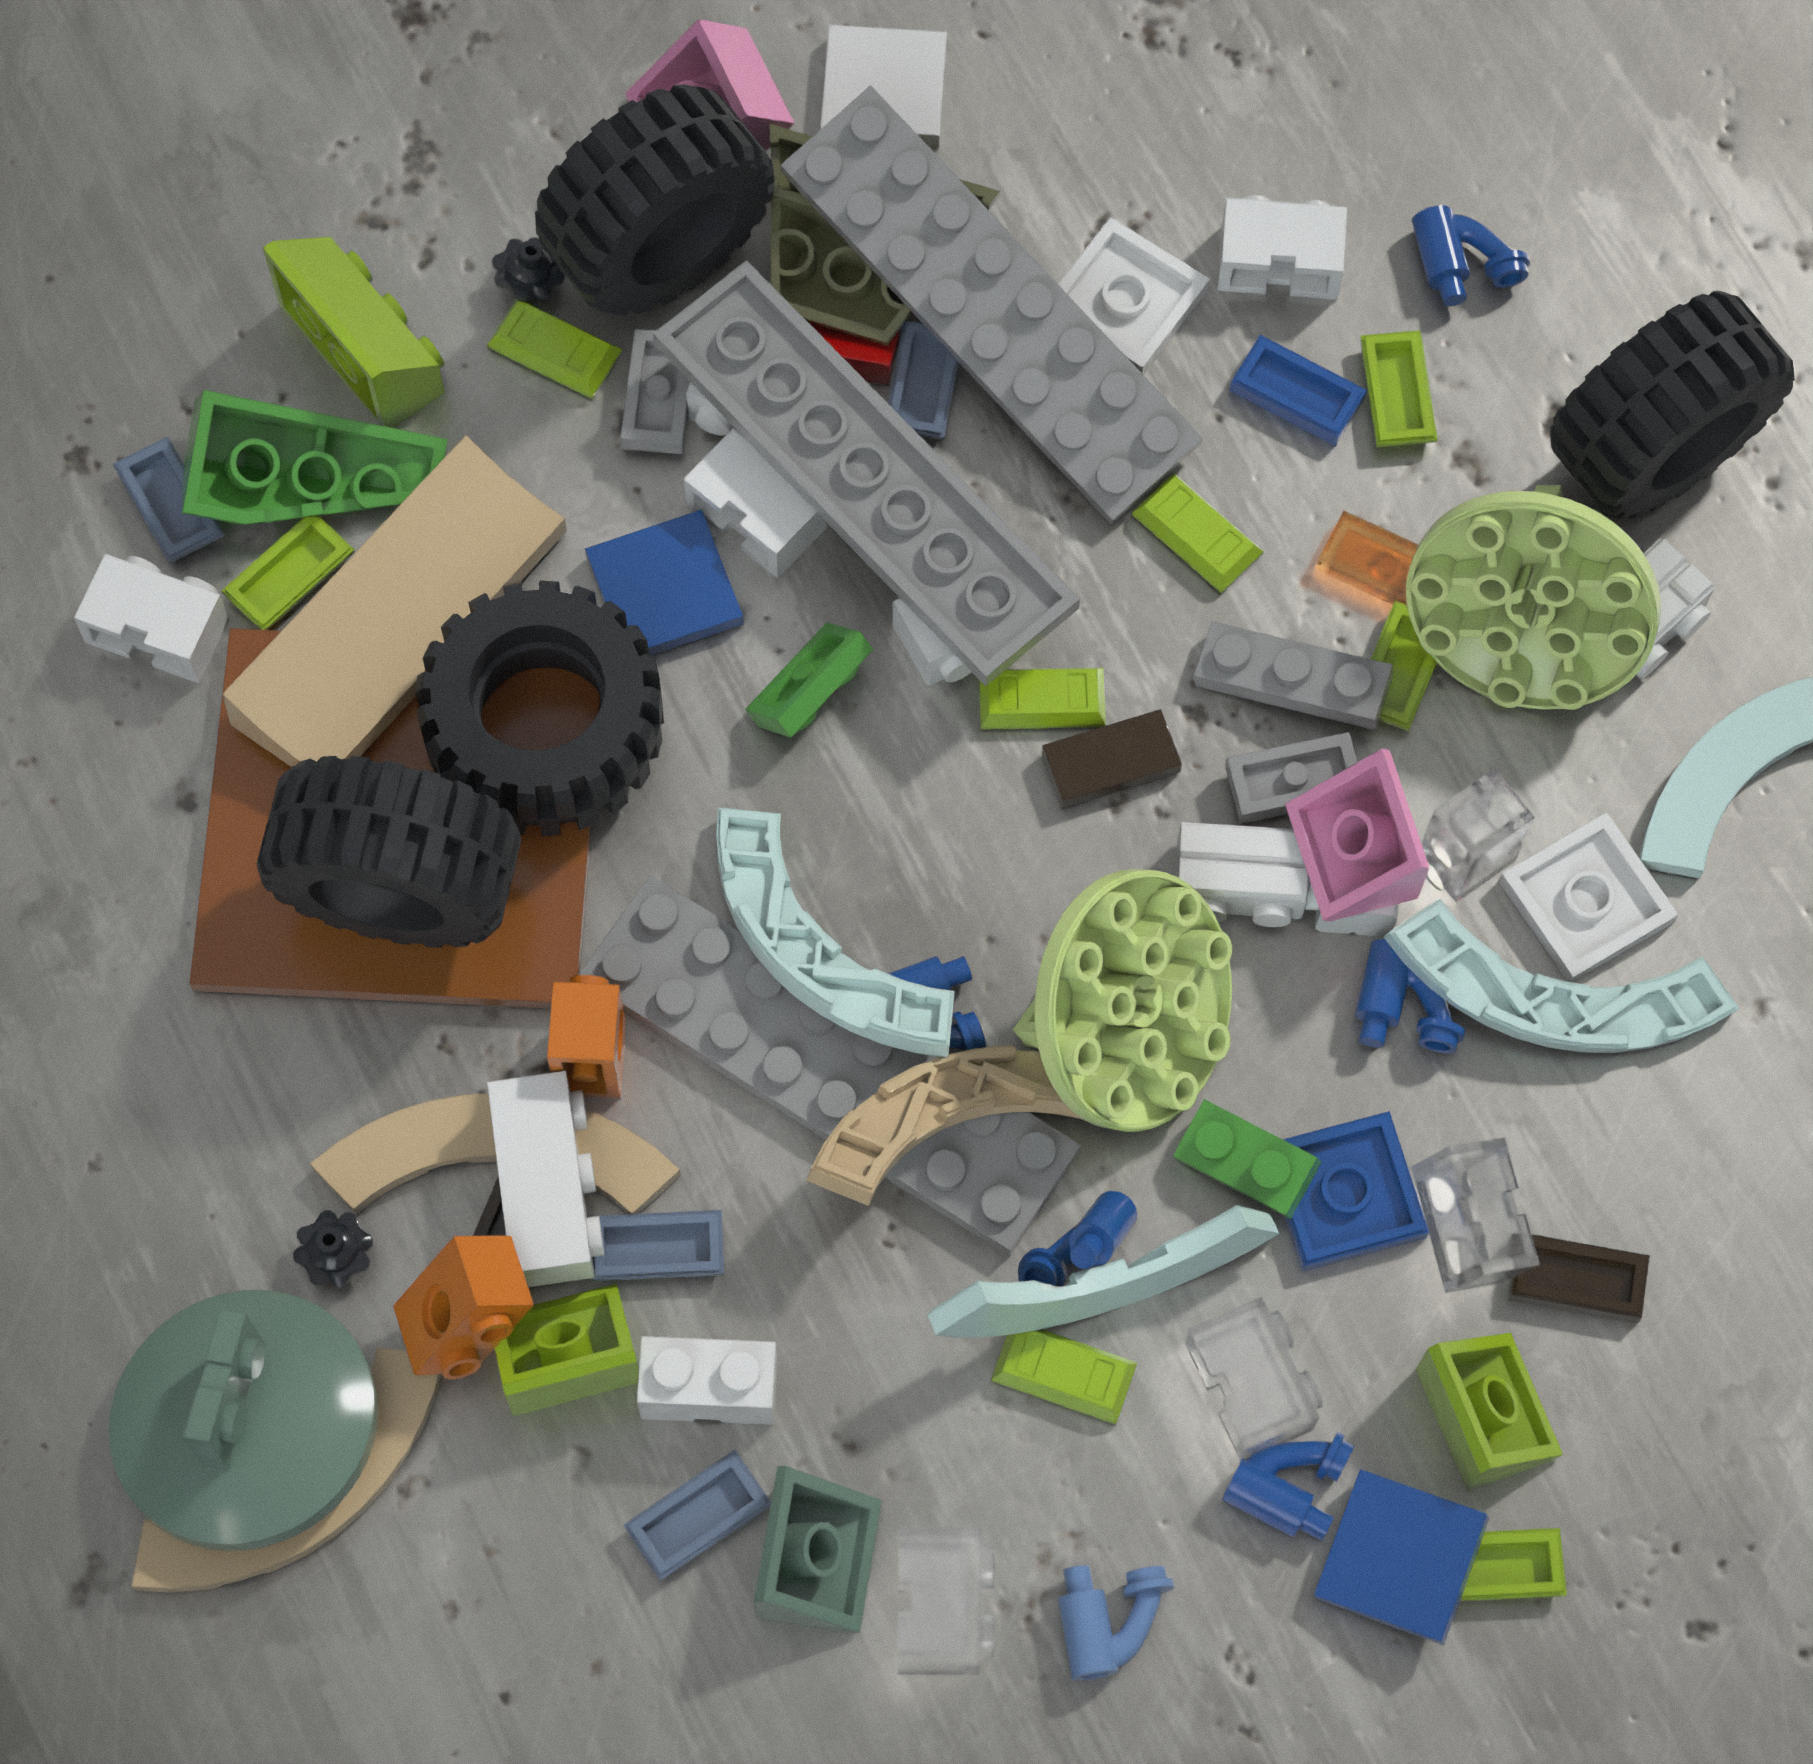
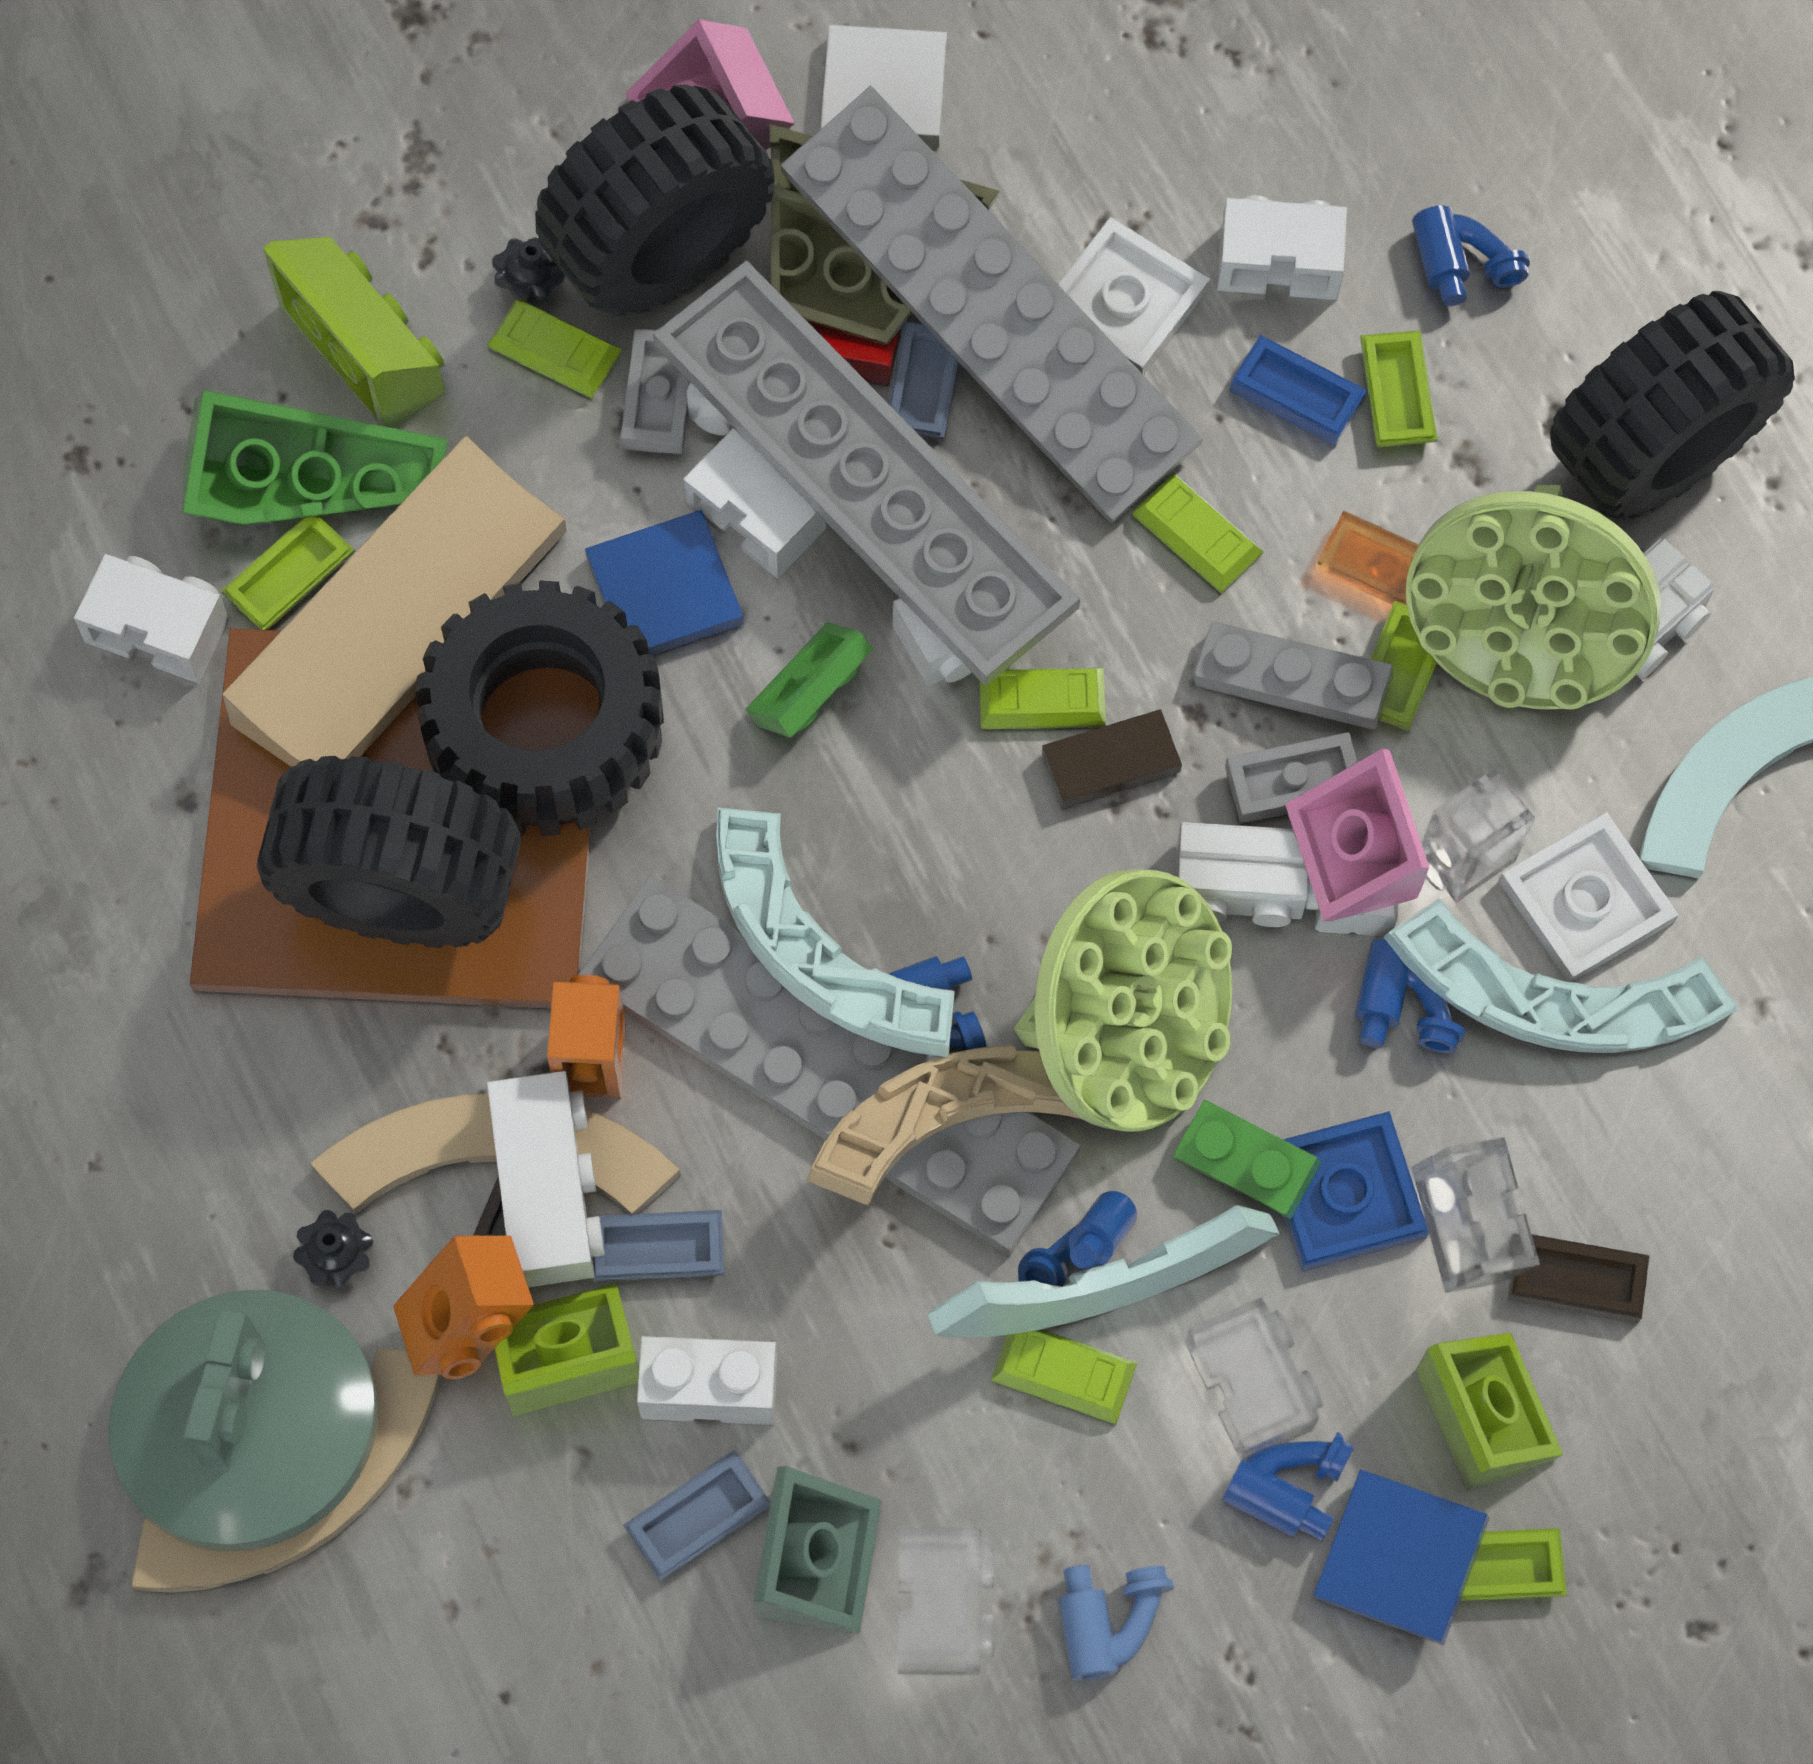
(156, 487): sand blue tile -> none

